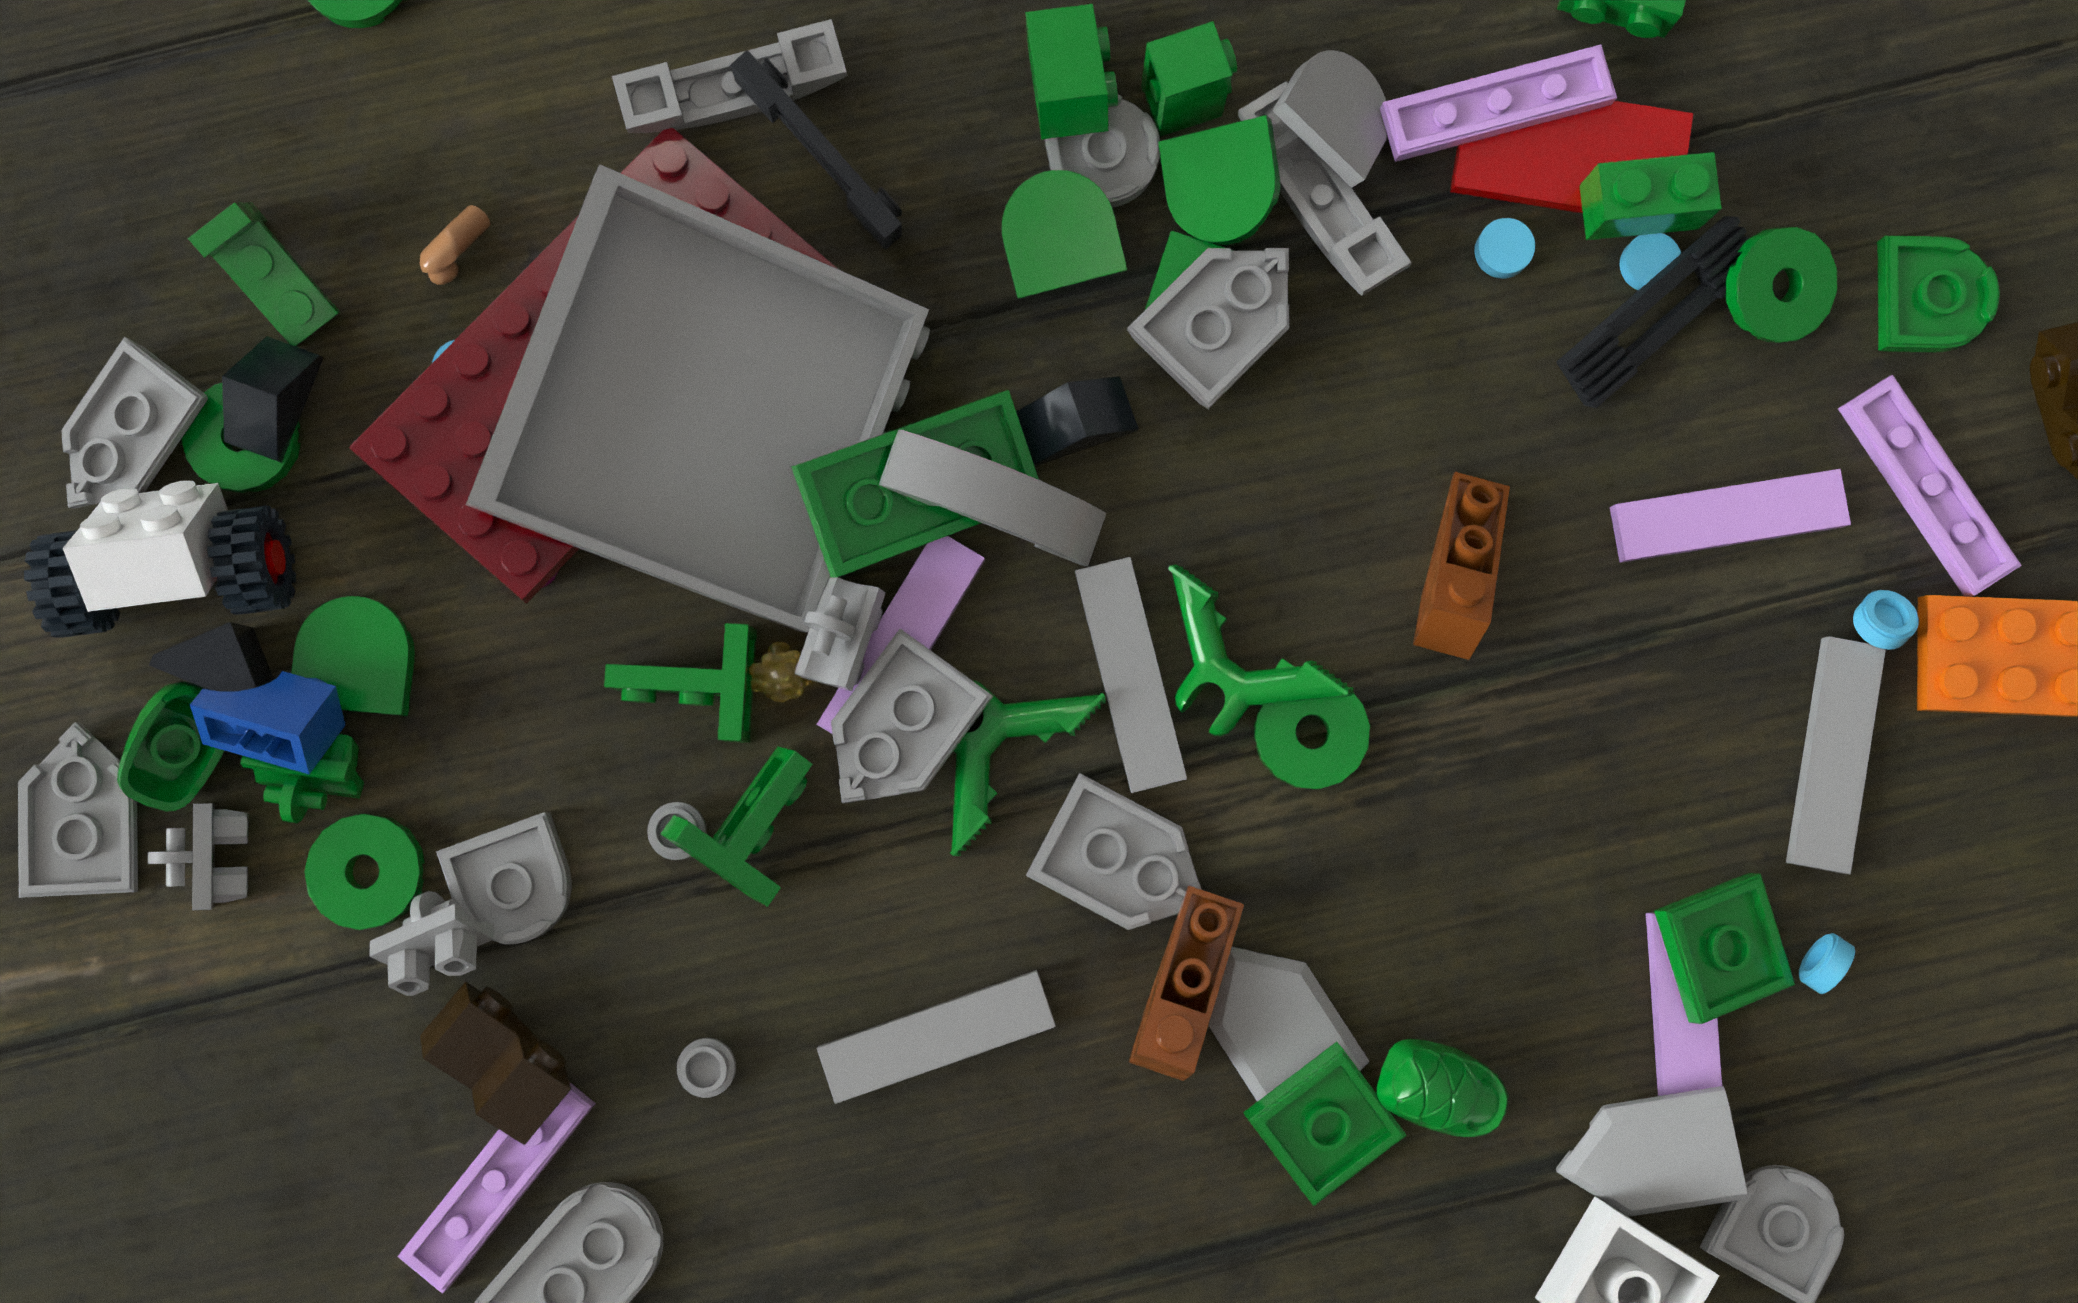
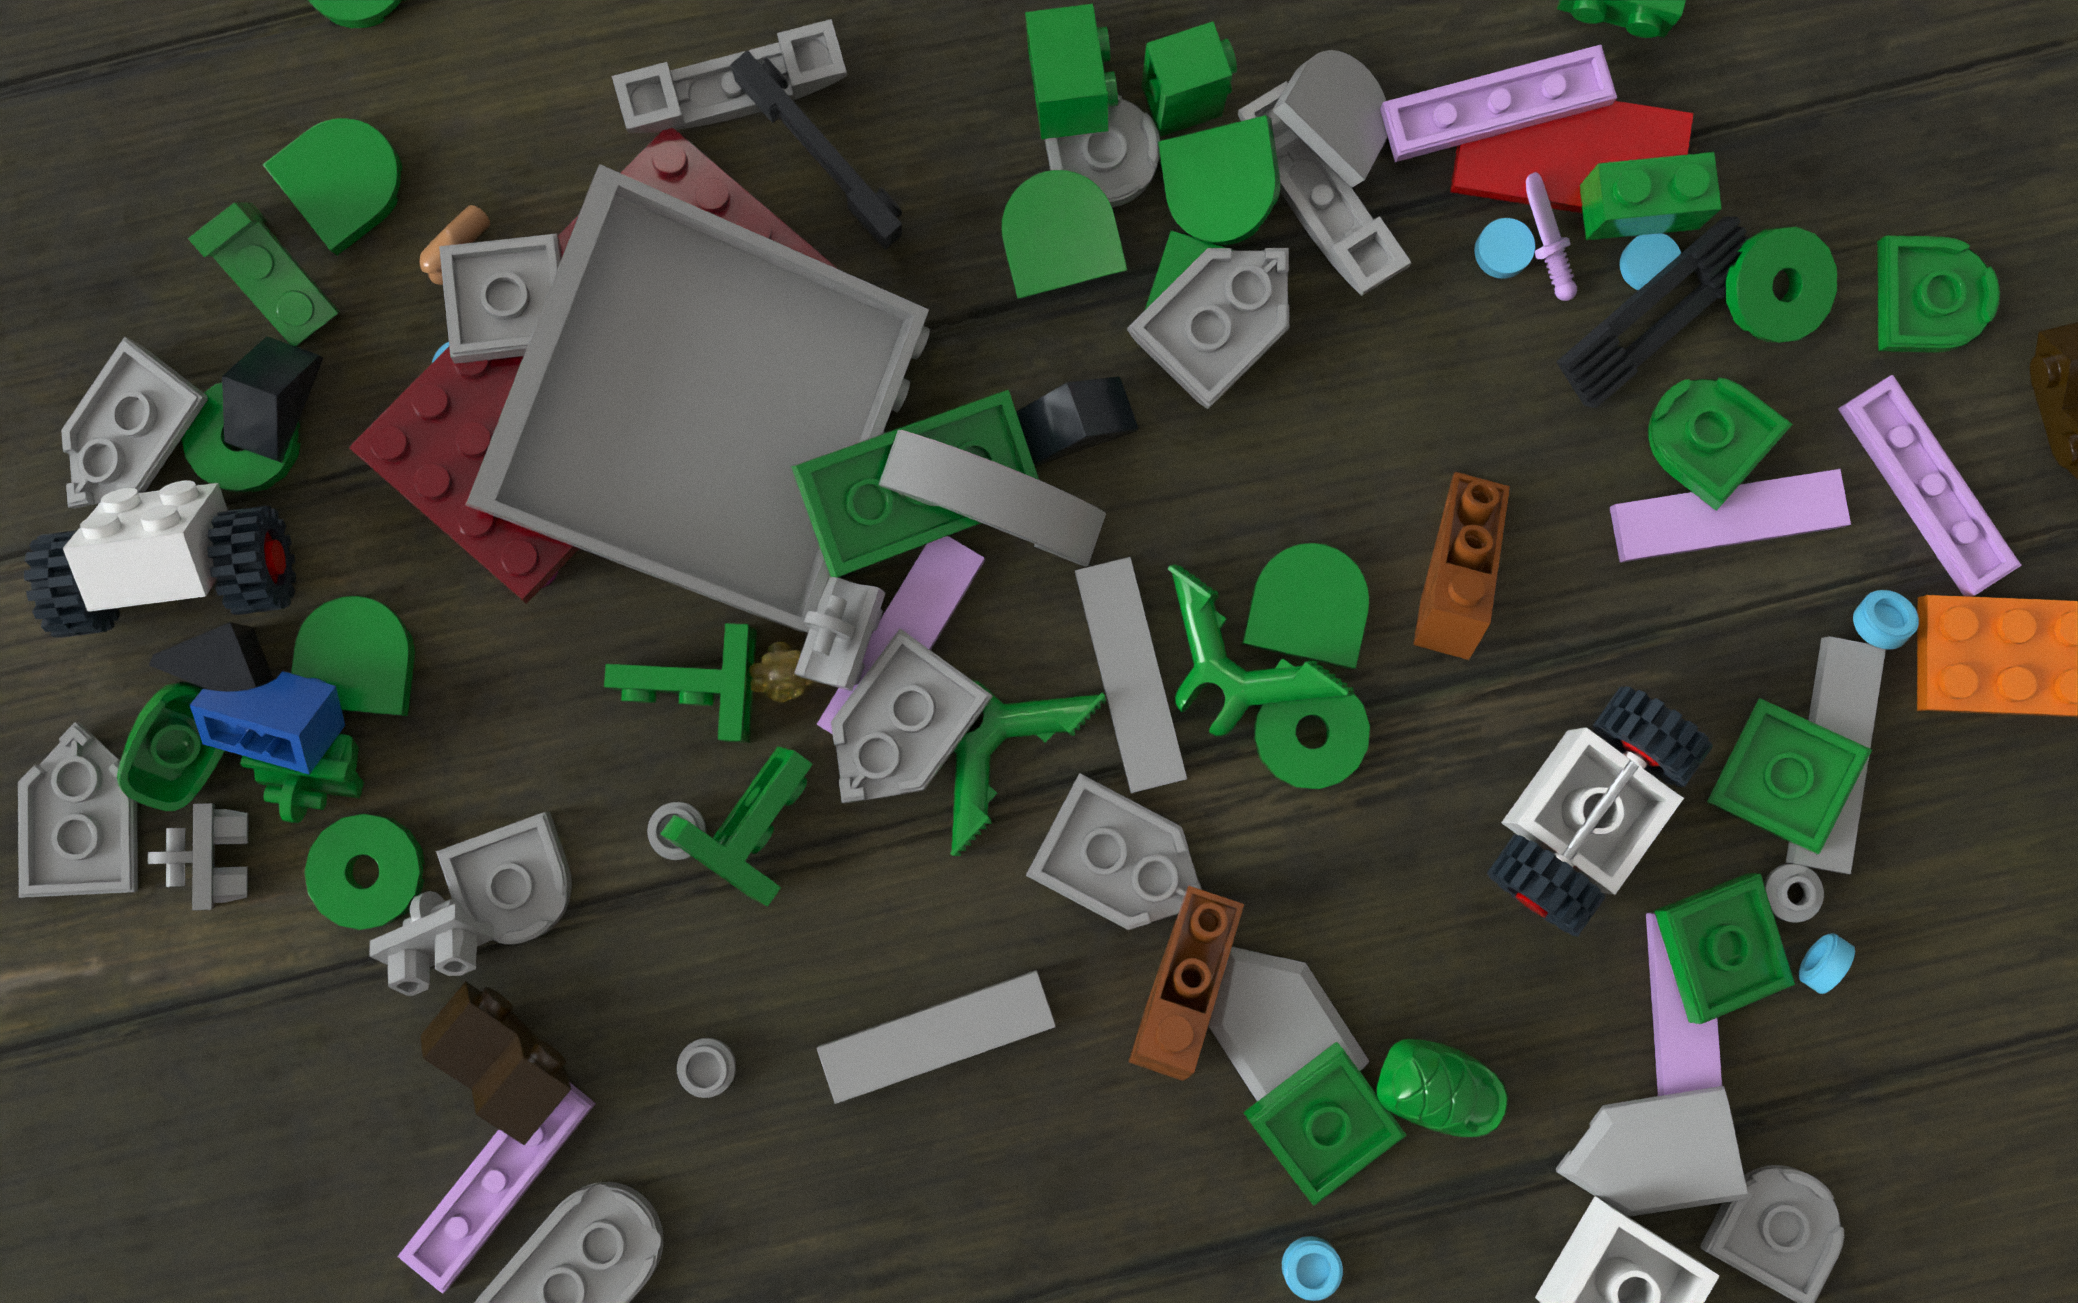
(339, 179): none -> green tile
(496, 294): none -> light grey tile
(1309, 606): none -> green tile
(1312, 1268): none -> medium azure tile
(1552, 242): none -> lavender piece
(1597, 808): none -> brick
(1712, 435): none -> green tile
(1777, 887): none -> light grey plate
(1789, 776): none -> green tile

